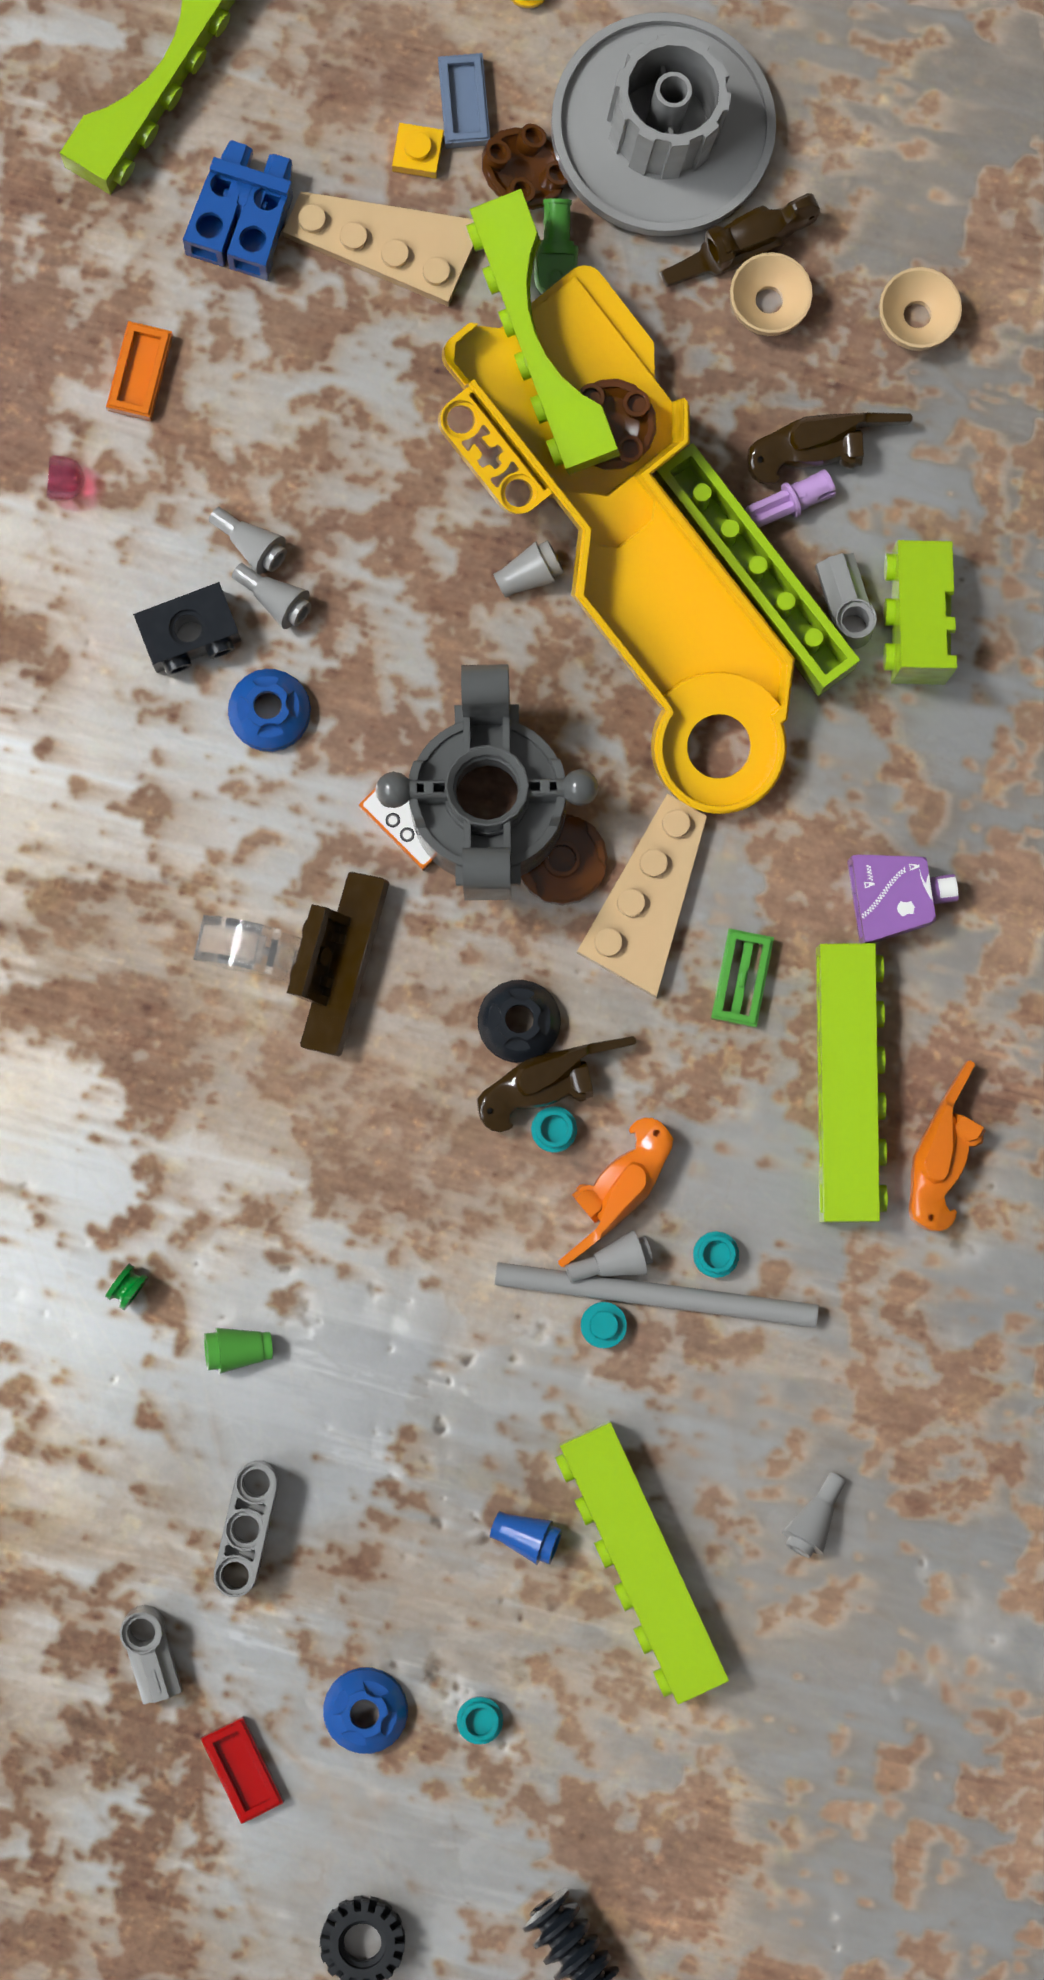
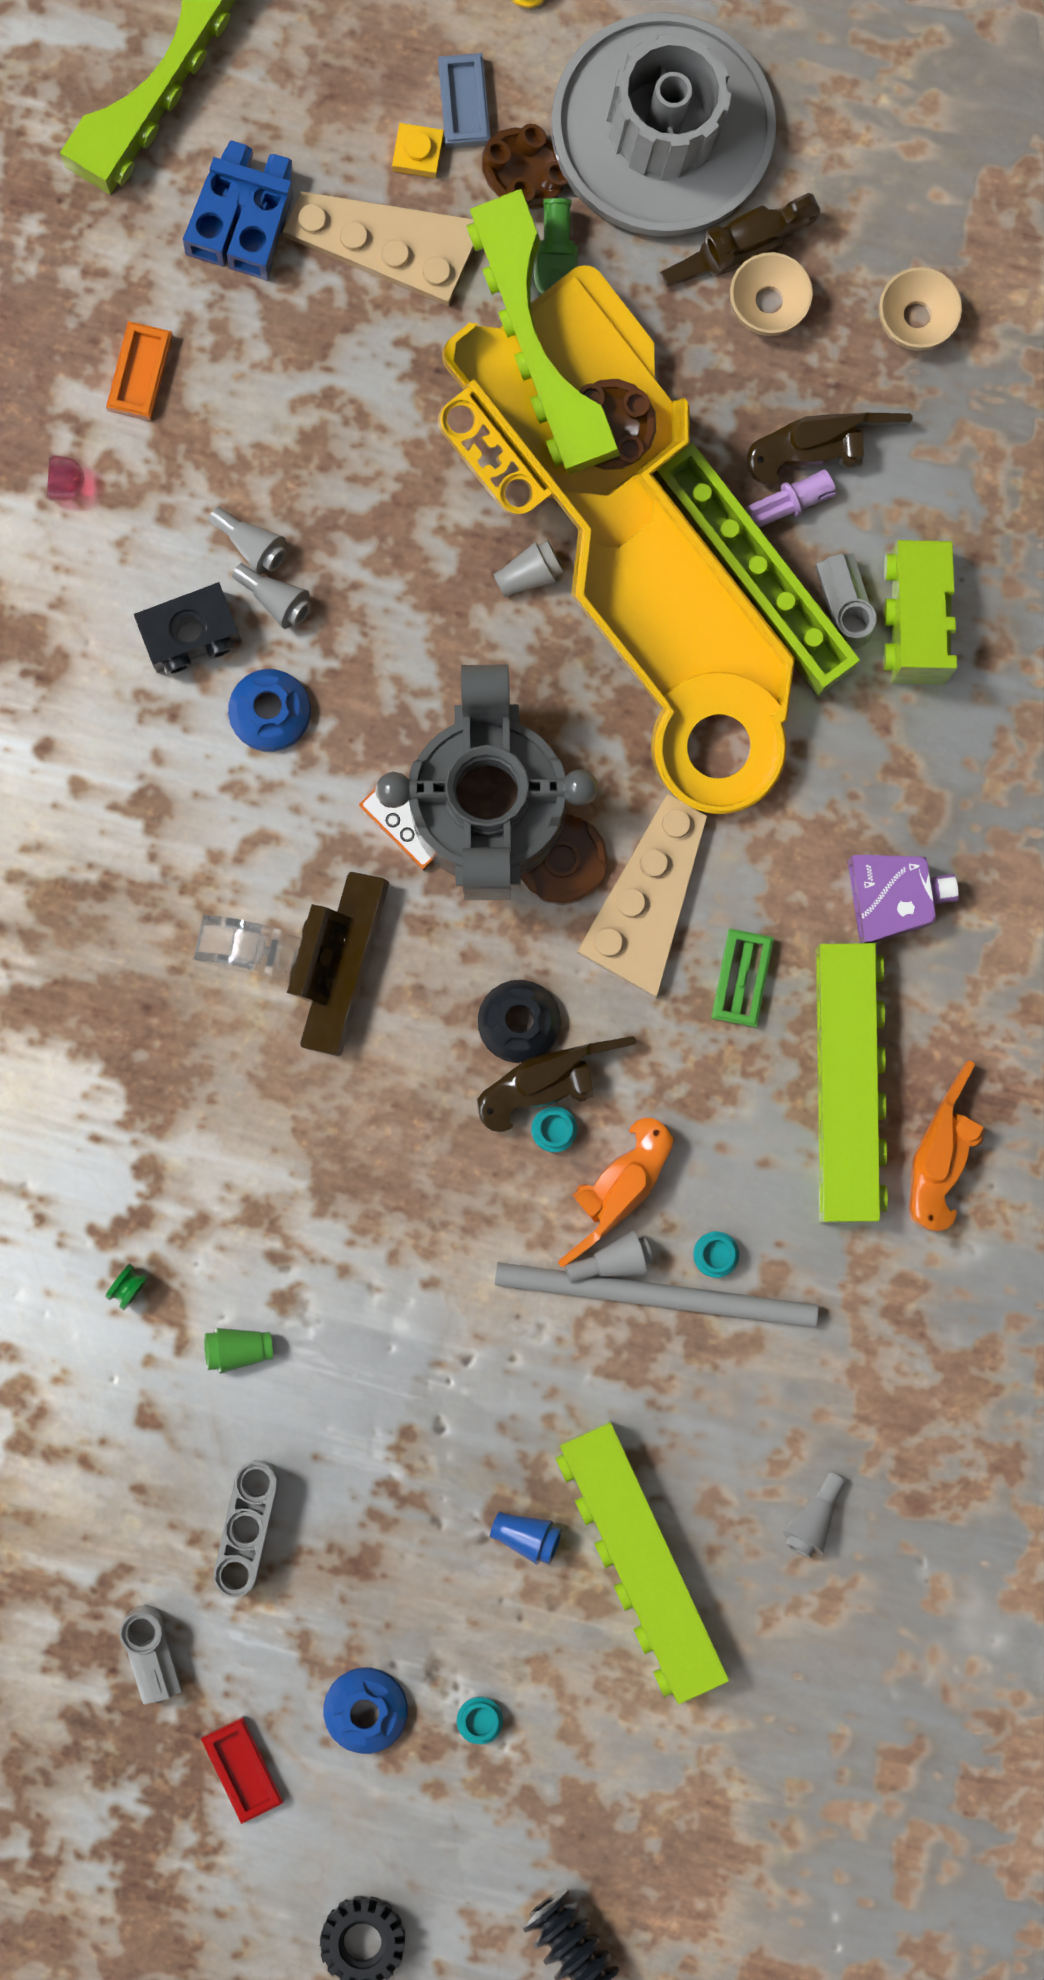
(603, 1325): teal plate -> none

